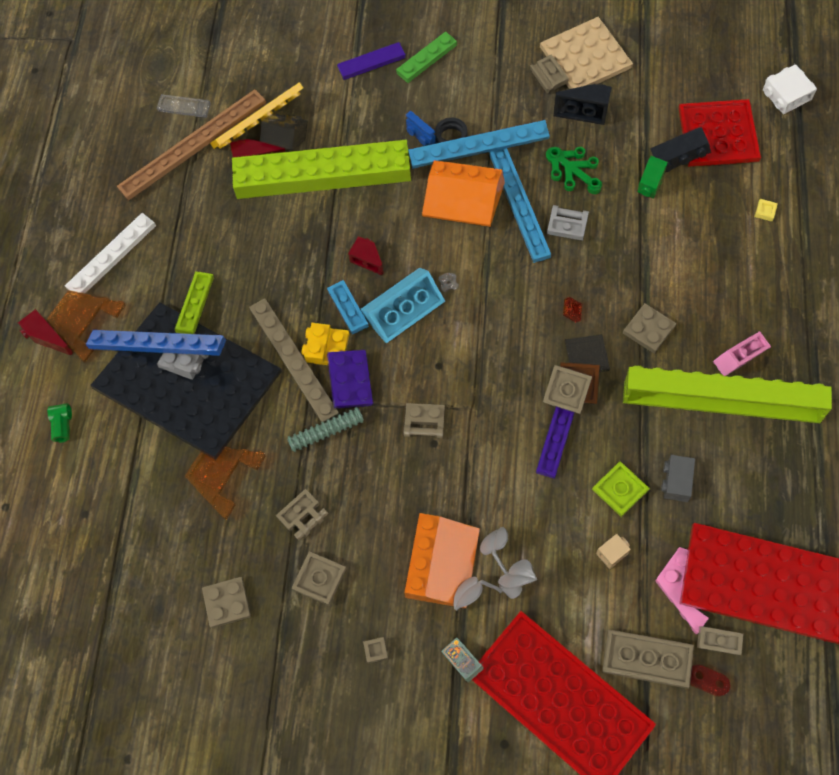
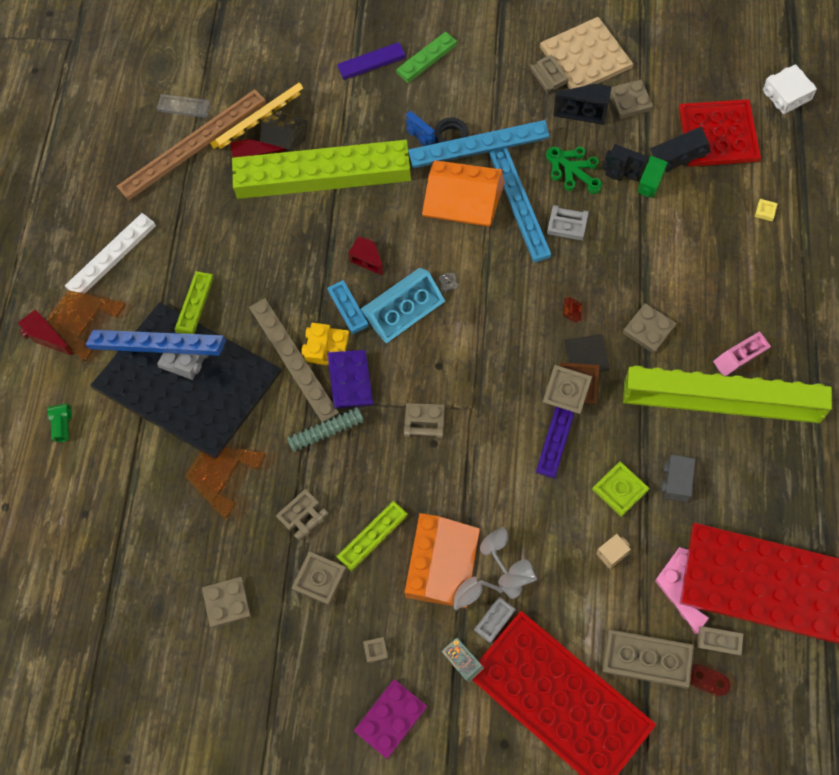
(372, 536): none -> lime tile
(390, 719): none -> magenta plate
(494, 620): none -> light grey plate
(624, 162): none -> black plate
(630, 99): none -> dark tan plate

